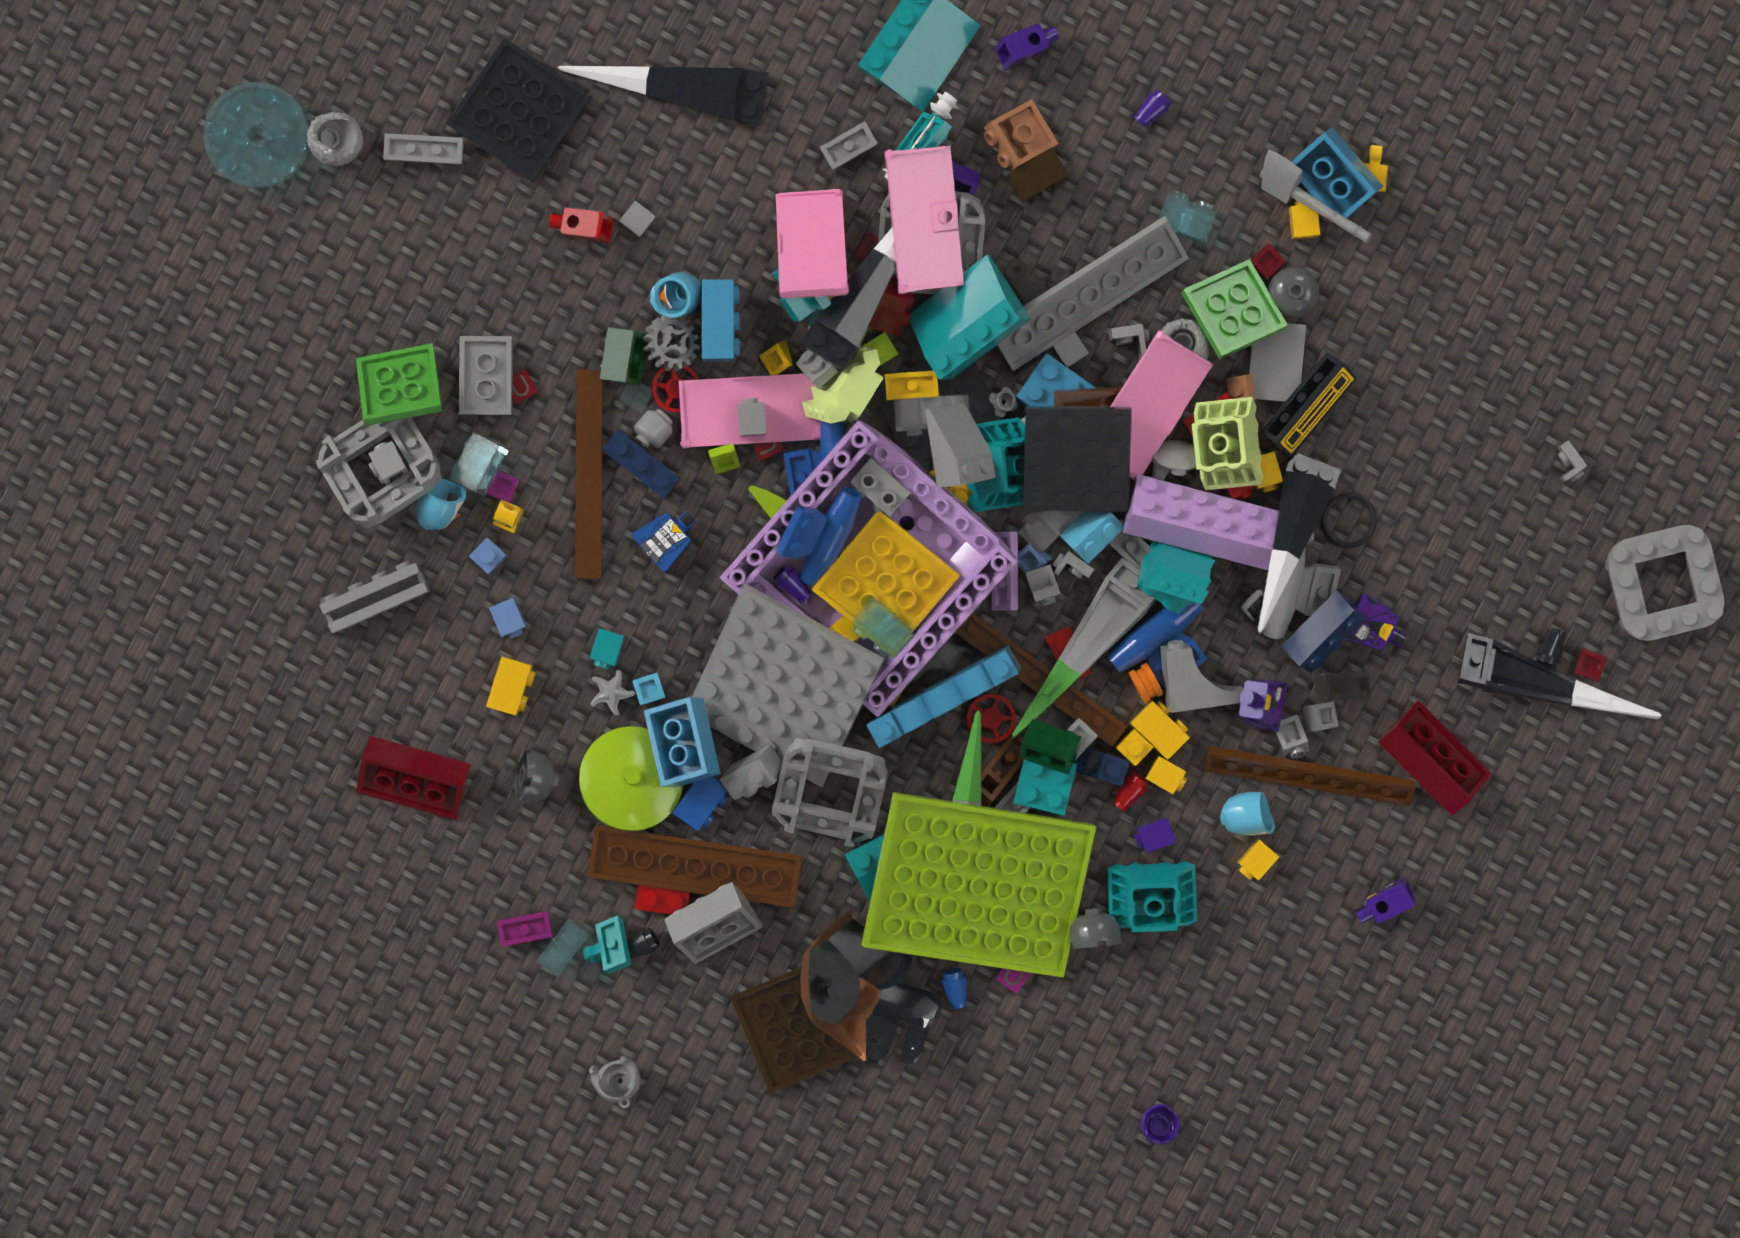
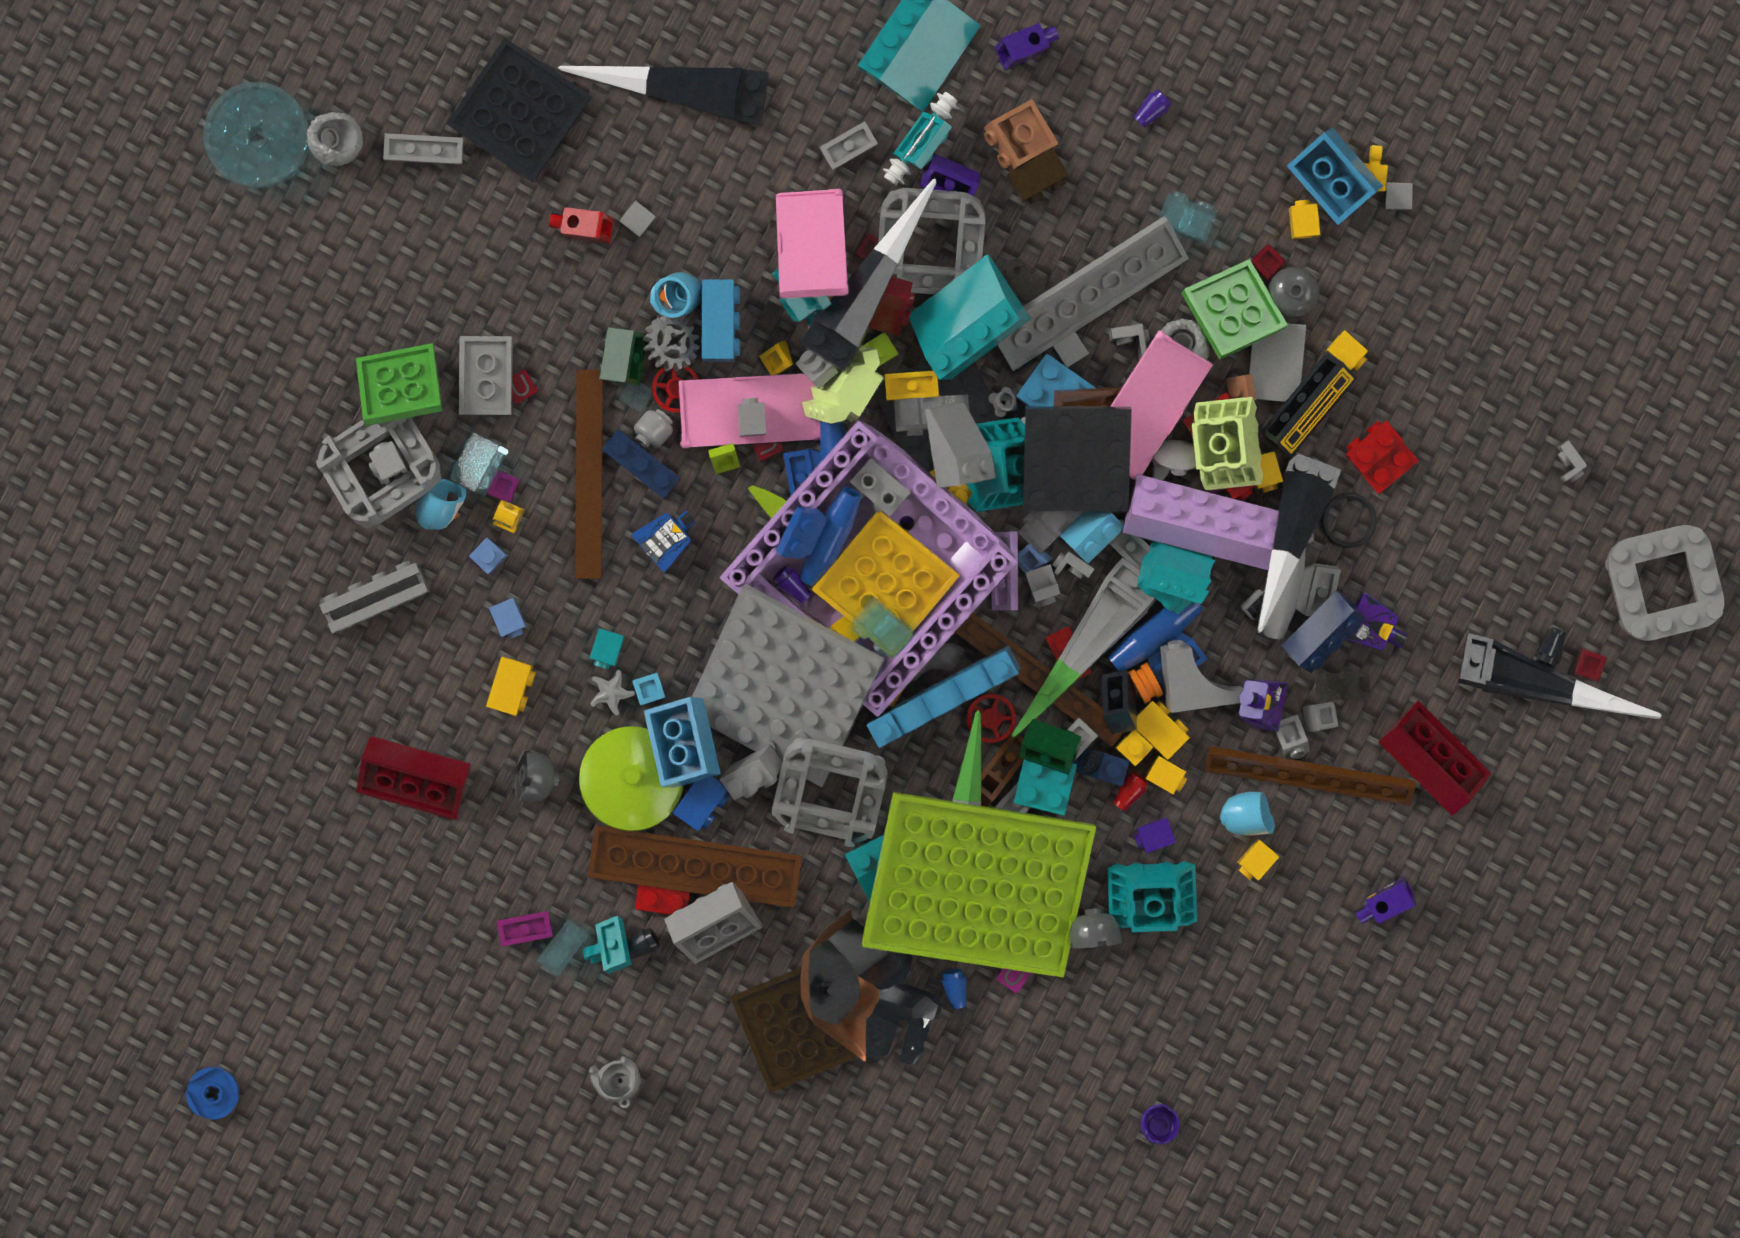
(208, 1107): none -> blue plate
(924, 218): bright pink door -> none
(1119, 702): none -> black brick
(1282, 180): light grey piece -> none
(1348, 351): none -> yellow brick
(1380, 456): none -> red plate
(1398, 196): none -> light grey tile

